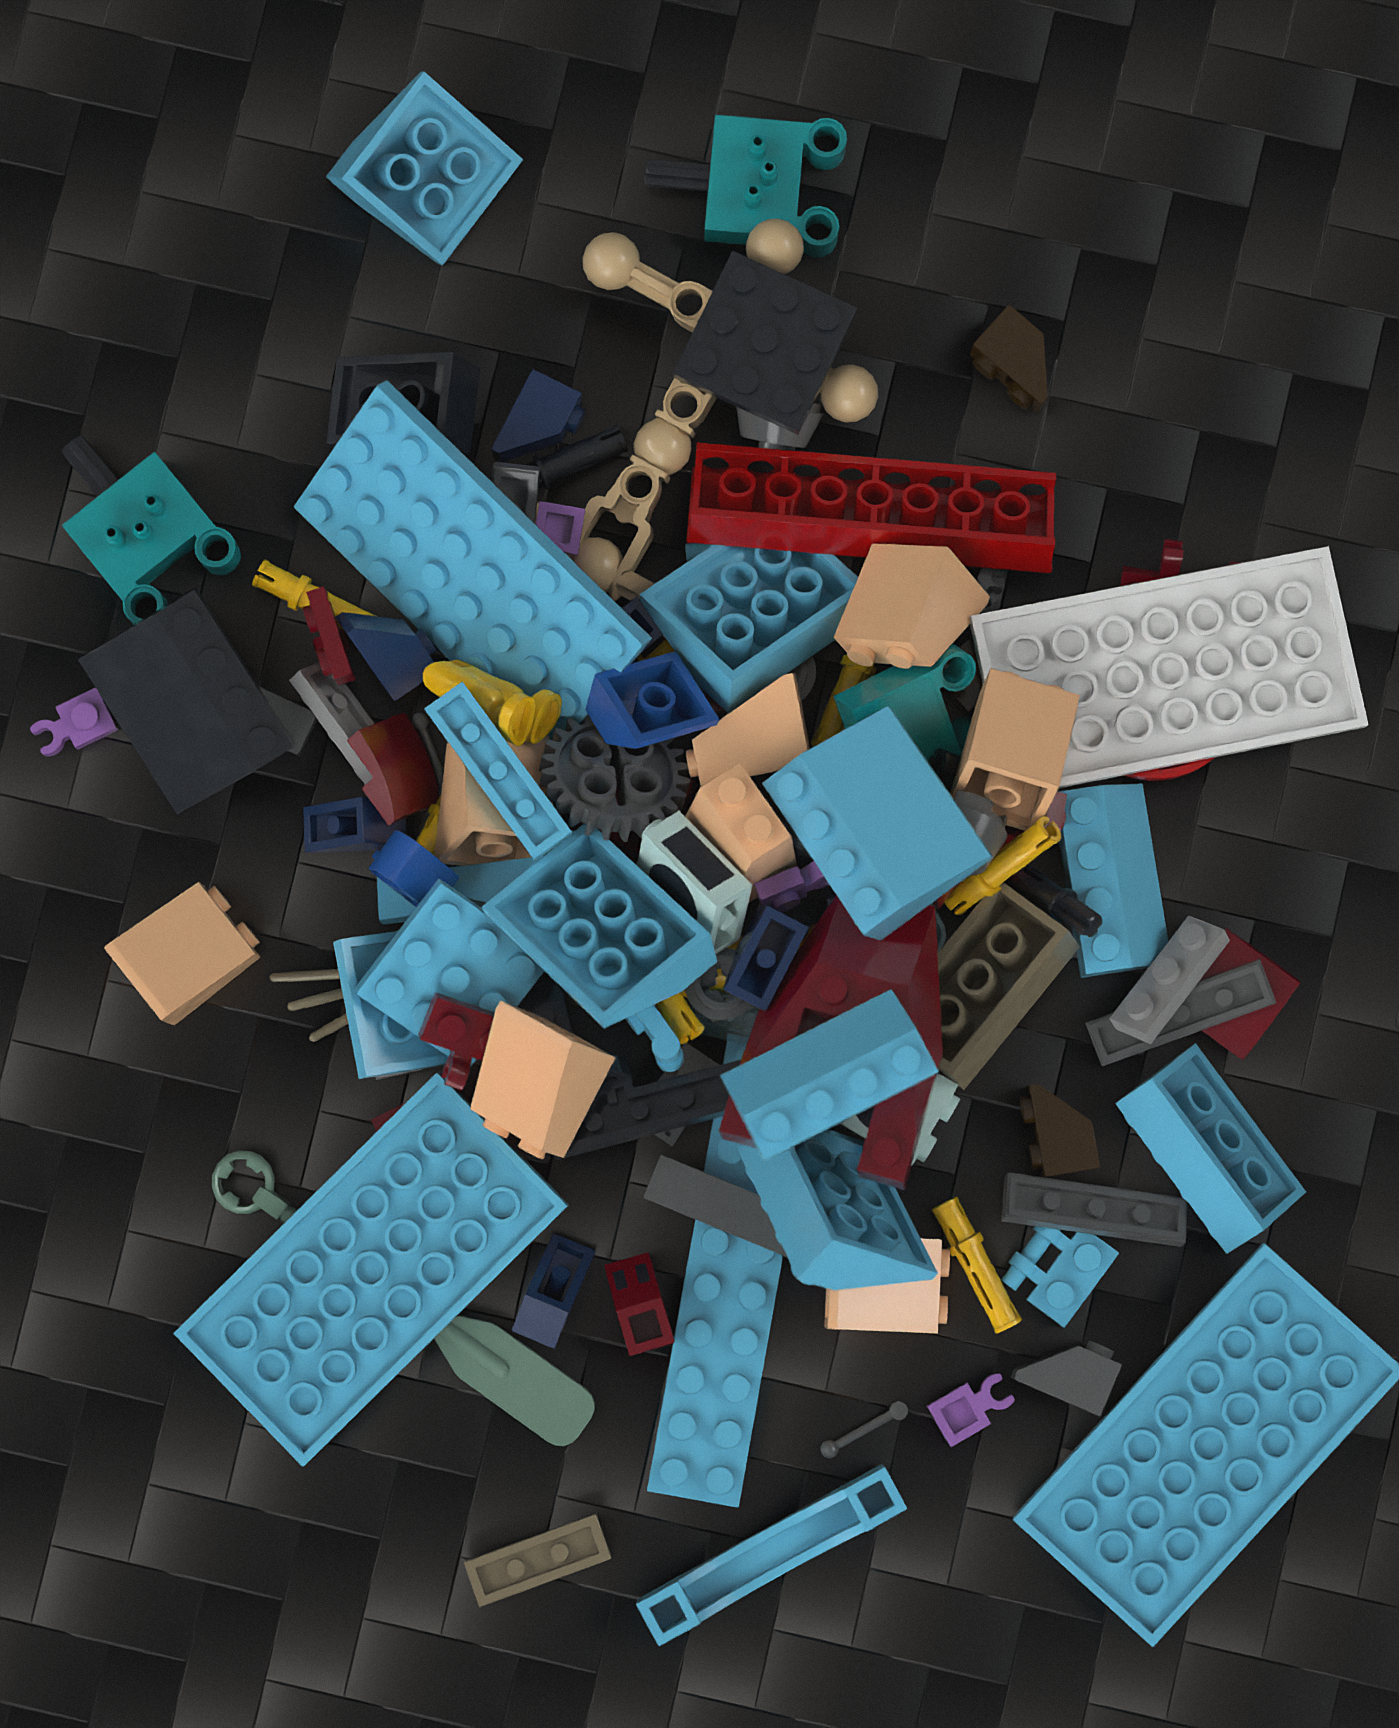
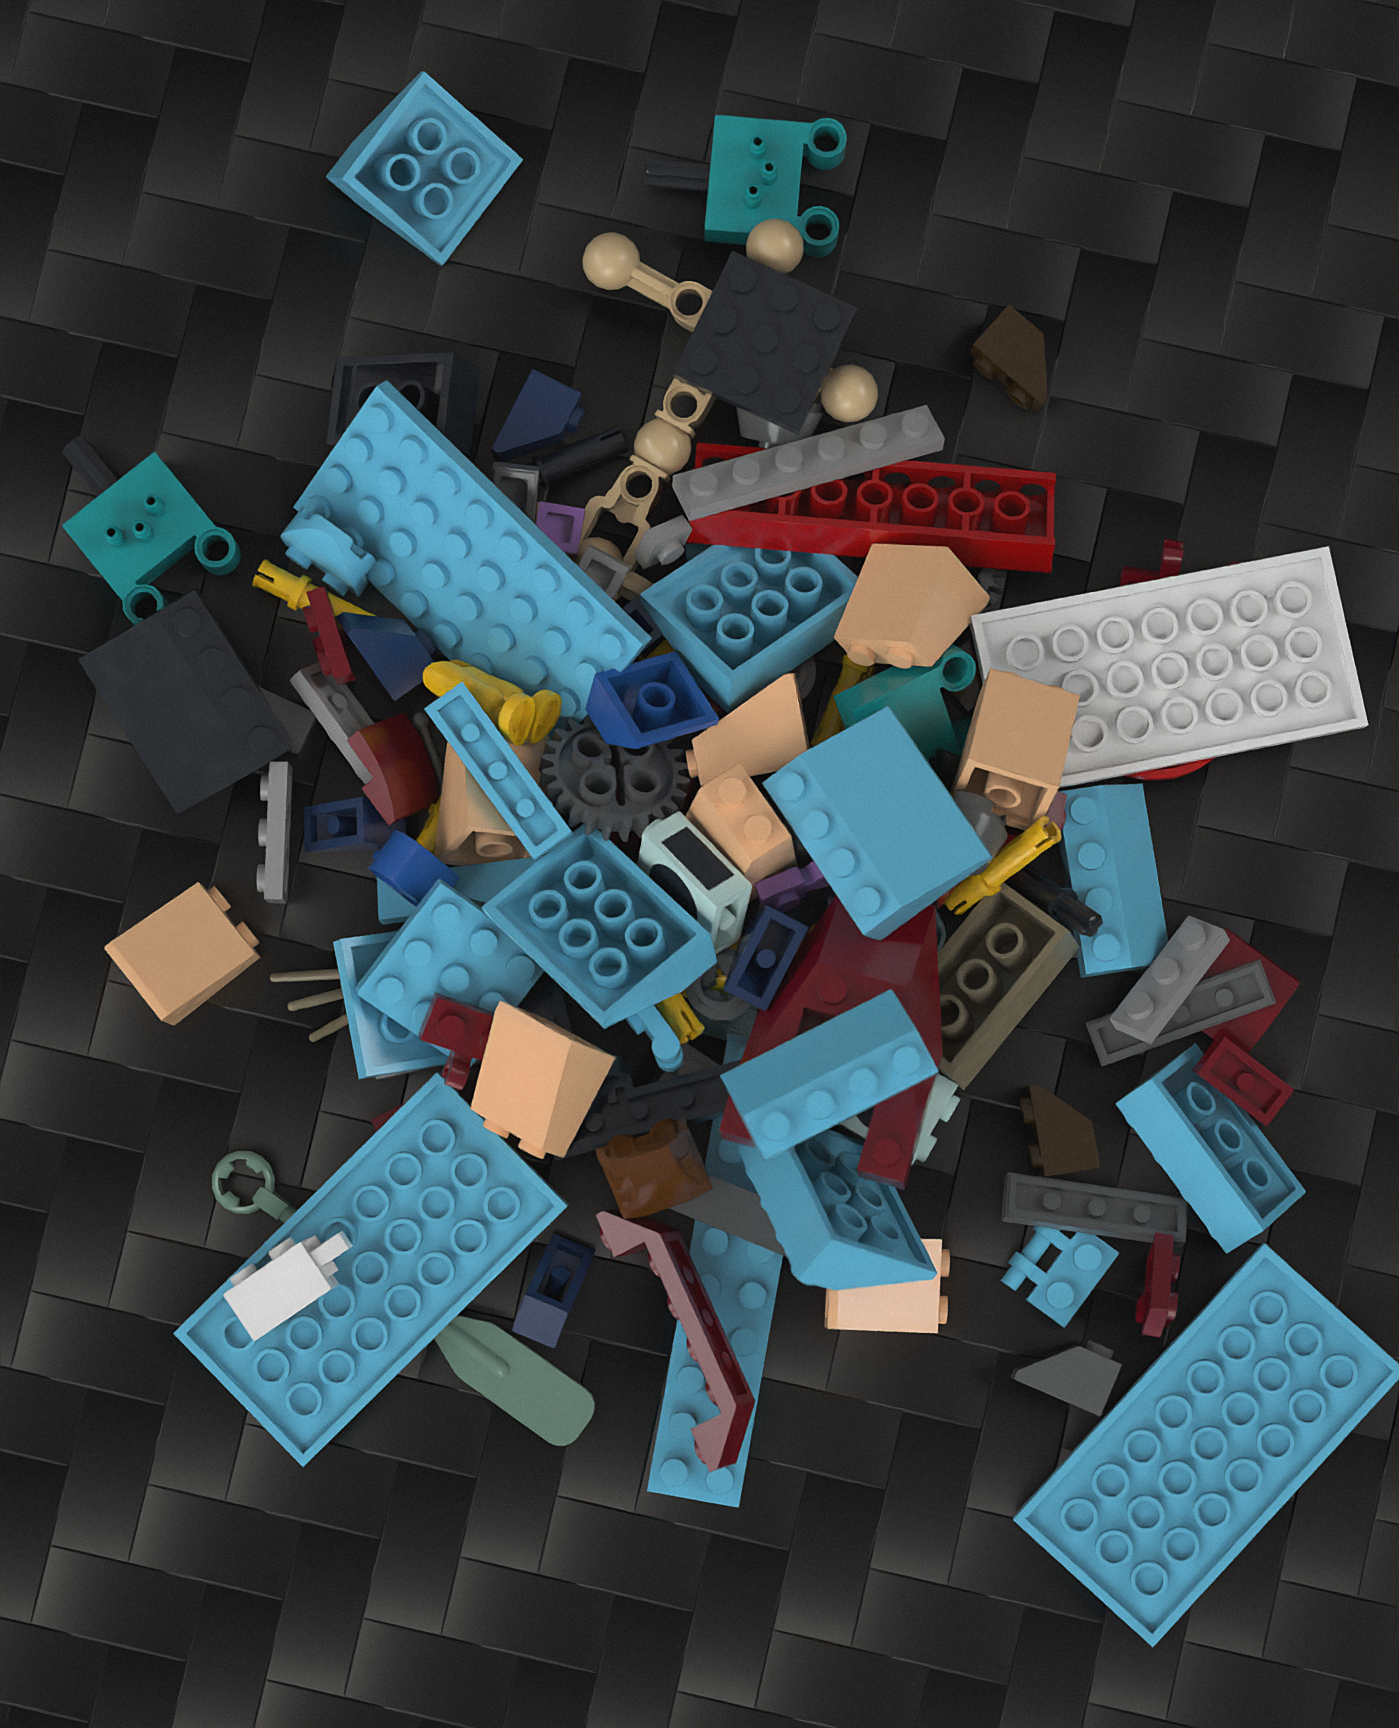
(82, 721): medium lavender plate -> none
(275, 832): none -> light grey plate
(286, 1284): none -> white hinge
(329, 549): none -> medium azure slope
(537, 1560): dark tan plate -> none
(604, 570): none -> light grey plate
(639, 1304): dark red slope -> none
(654, 1169): none -> reddish brown slope
(663, 542): none -> light grey plate
(721, 1437): none -> slope
(770, 1553): medium azure arch -> none
(807, 462): none -> light grey plate
(897, 1411): dark grey hinge -> none
(963, 1412): medium lavender plate -> none
(973, 1258): yellow pin -> none
(1158, 1304): none -> dark red plate
(1243, 1080): none -> dark red plate

